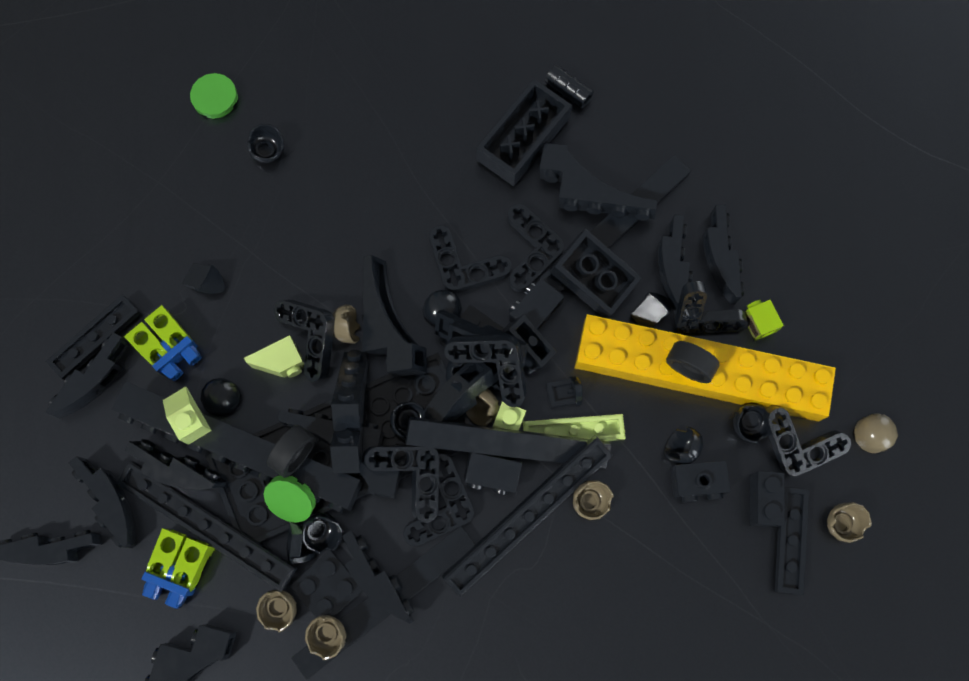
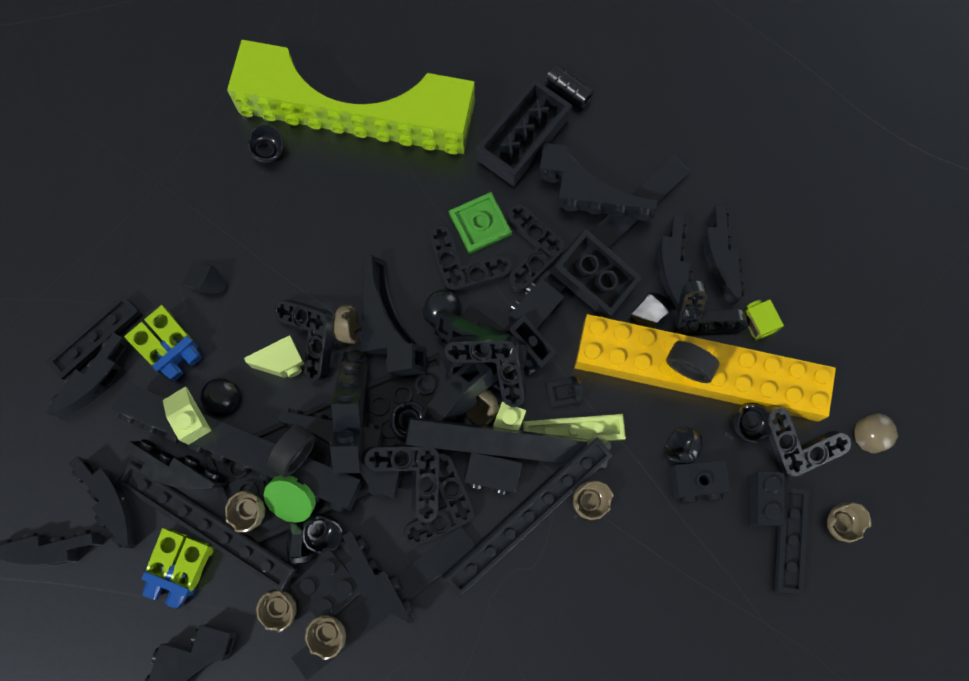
(213, 95): bright green tile -> none
(244, 511): none -> dark tan hair
(428, 115): none -> lime arch
(480, 222): none -> bright green tile

